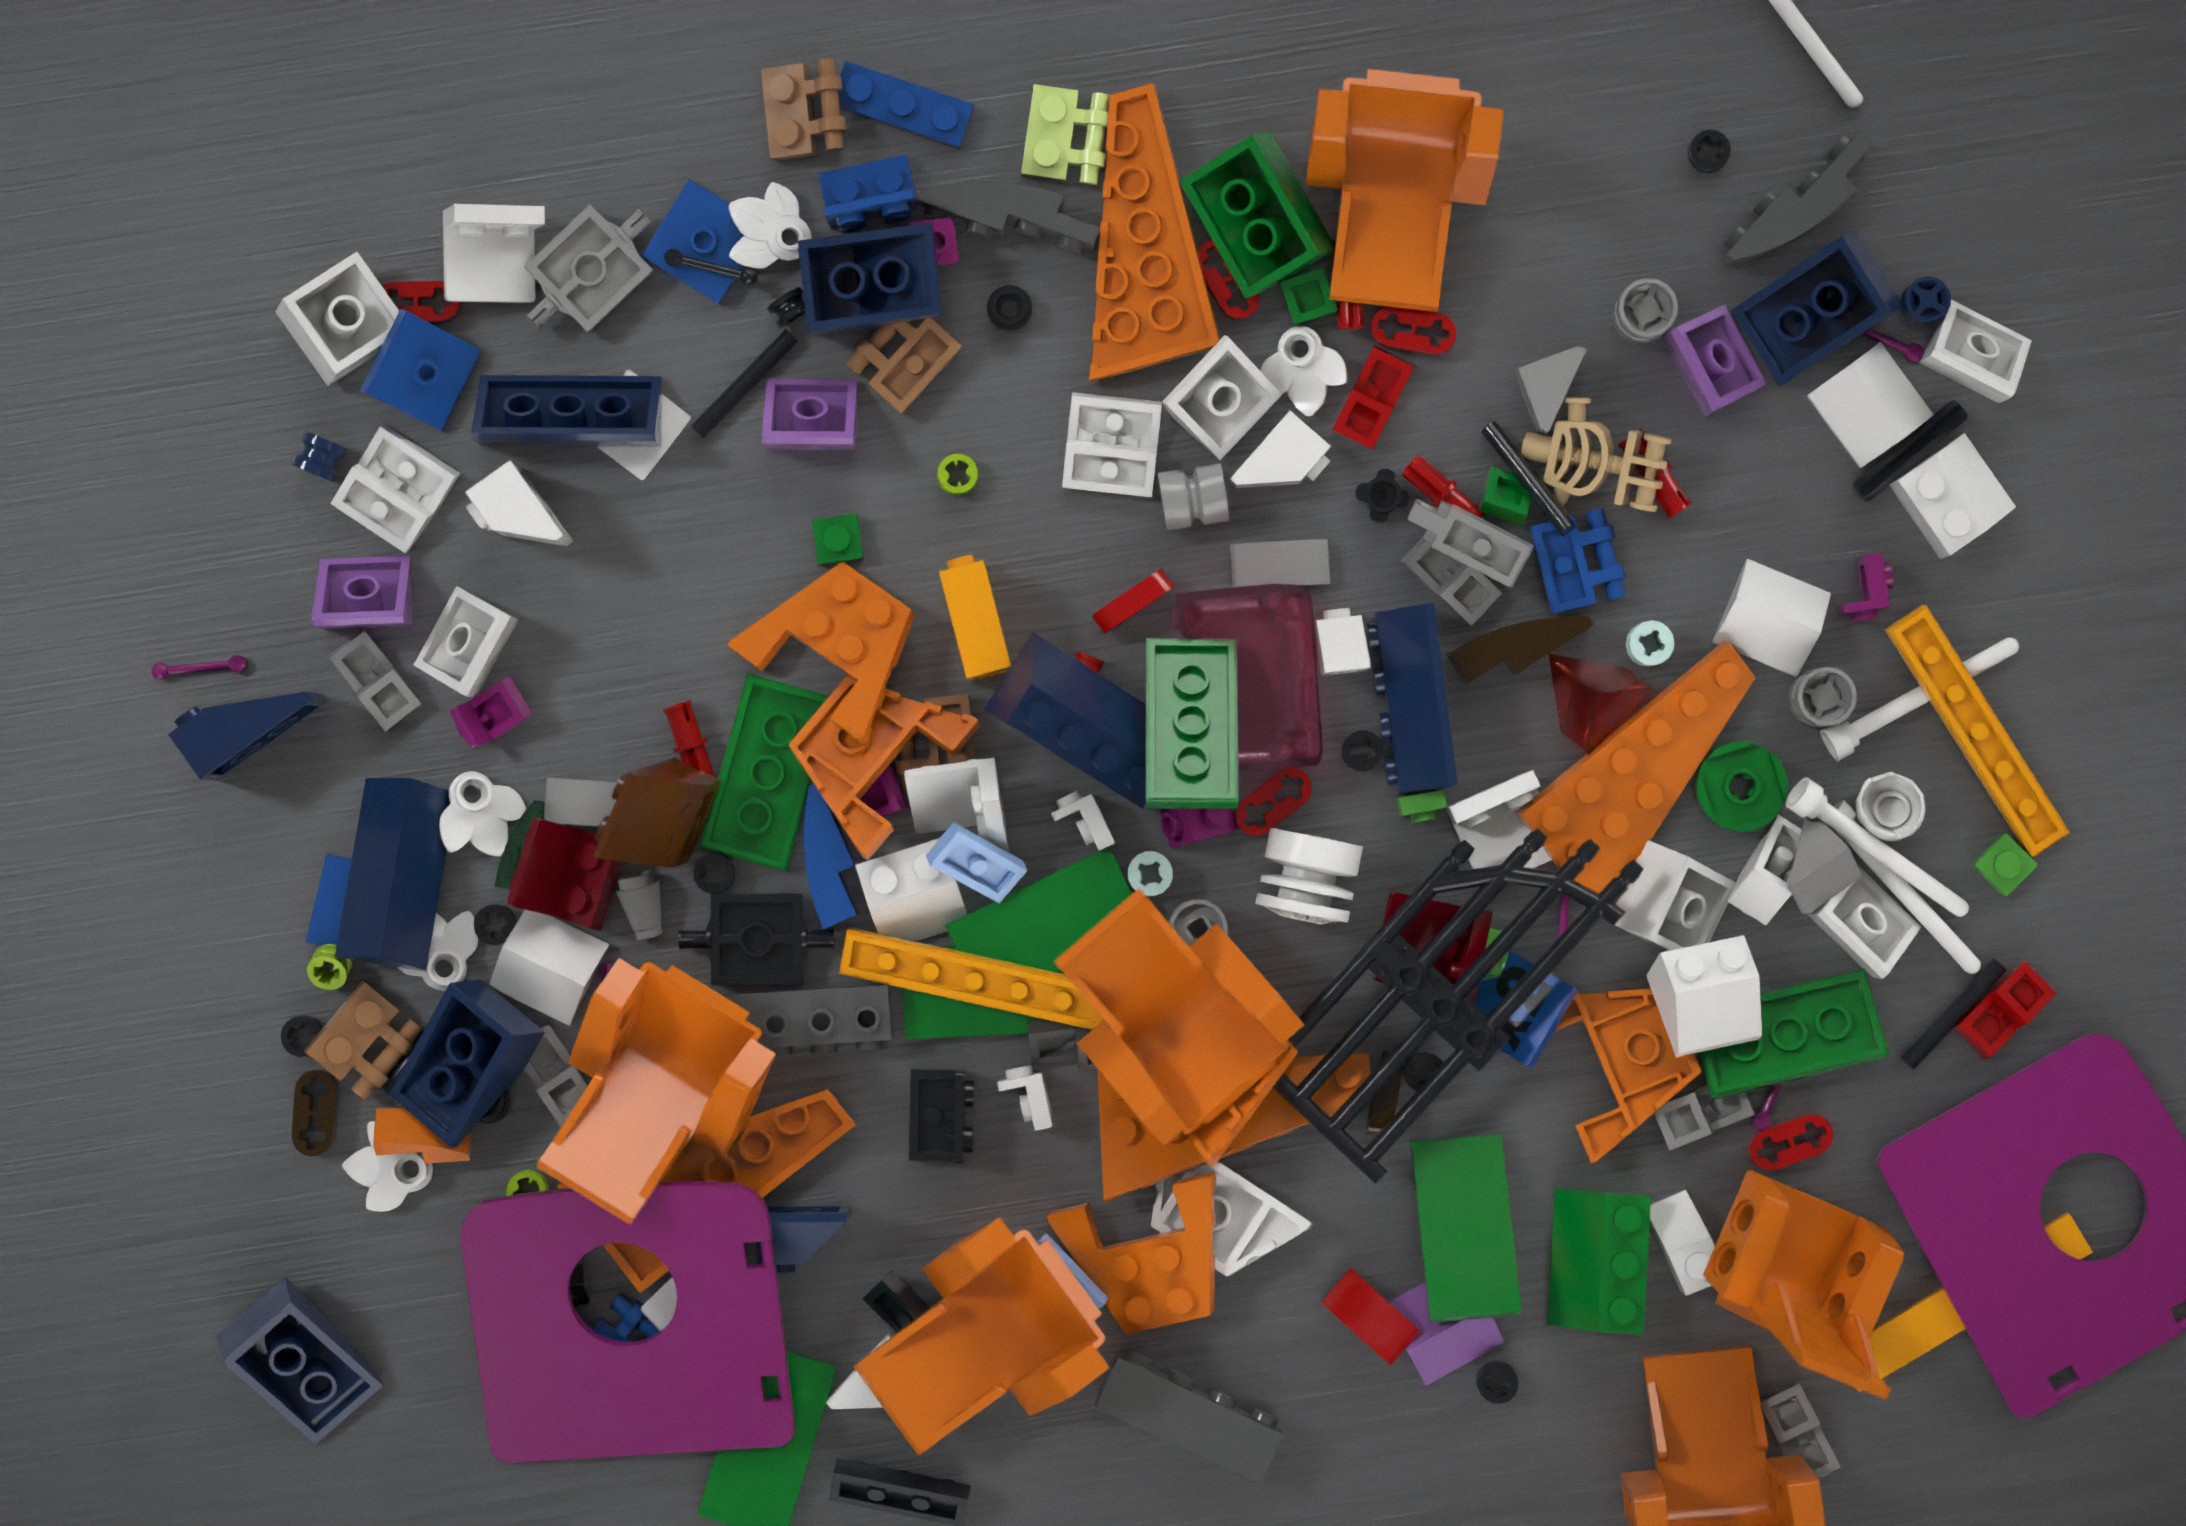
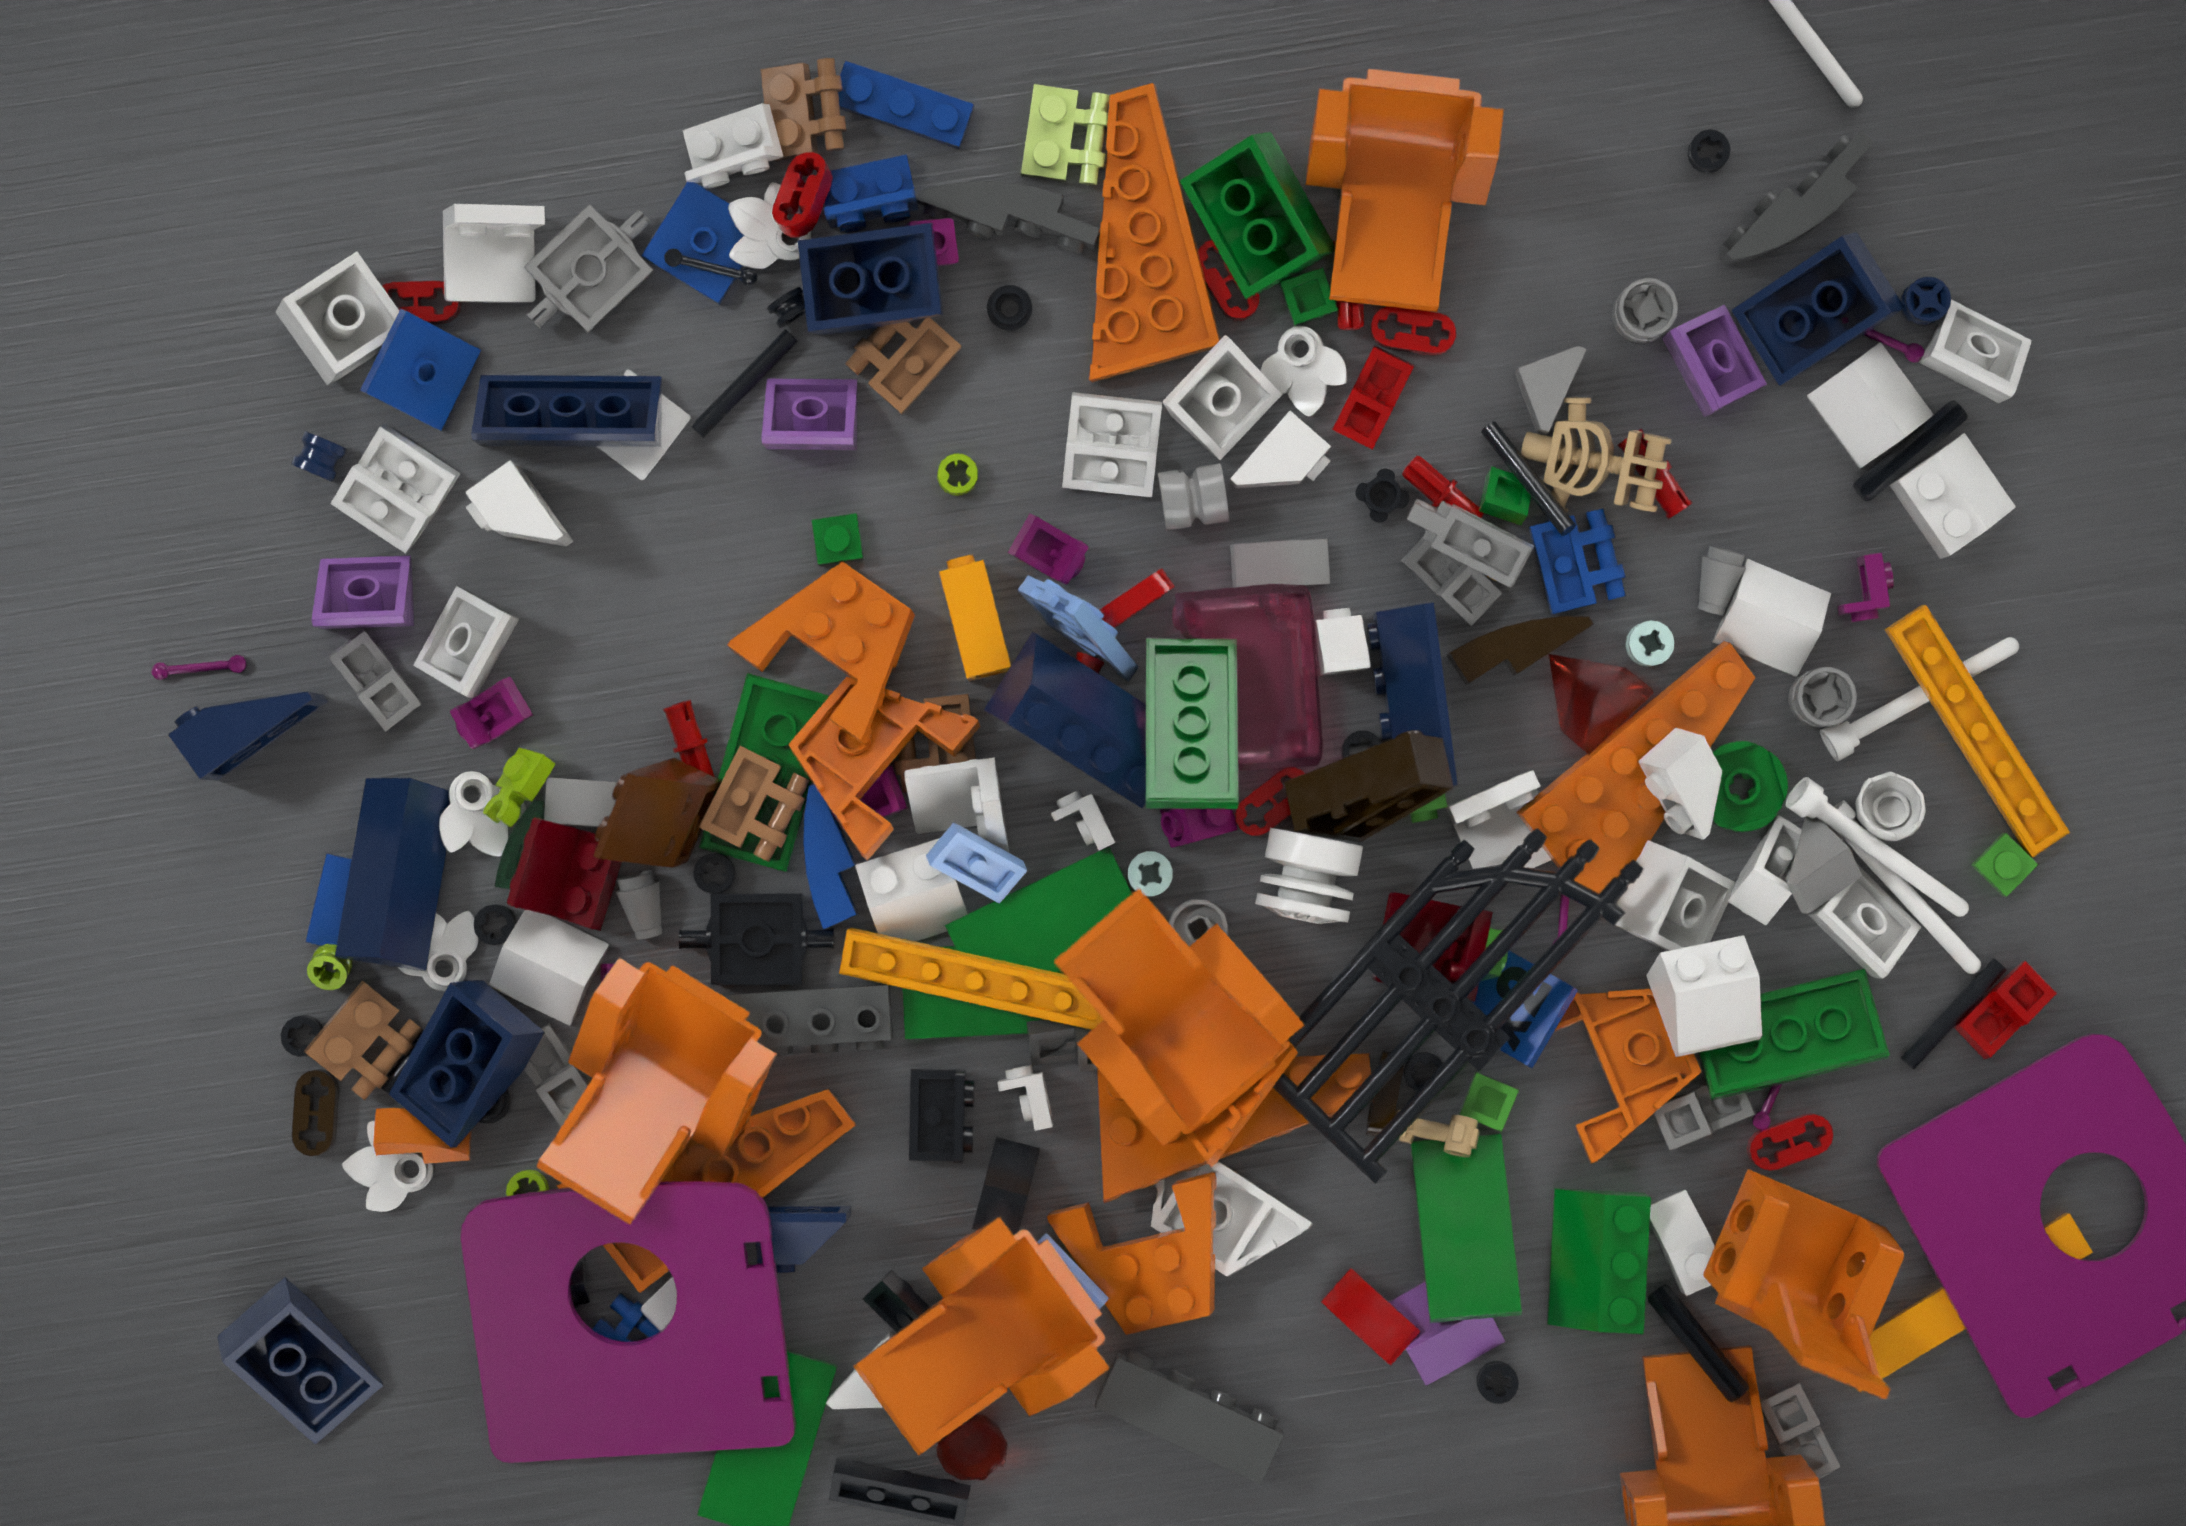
(520, 781): none -> lime plate
(731, 145): none -> white bracket
(741, 798): none -> medium nougat plate
(797, 193): none -> red beam
(973, 1449): none -> clear red hair
(1006, 1184): none -> black slope
(1049, 550): none -> magenta bracket
(1078, 623): none -> light blue wing
(1370, 788): none -> dark brown wedge
(1459, 1135): none -> tan bar
(1488, 1101): none -> bright green plate
(1685, 781): none -> white slope
(1698, 1343): none -> black axle
(1719, 579): none -> light grey cone

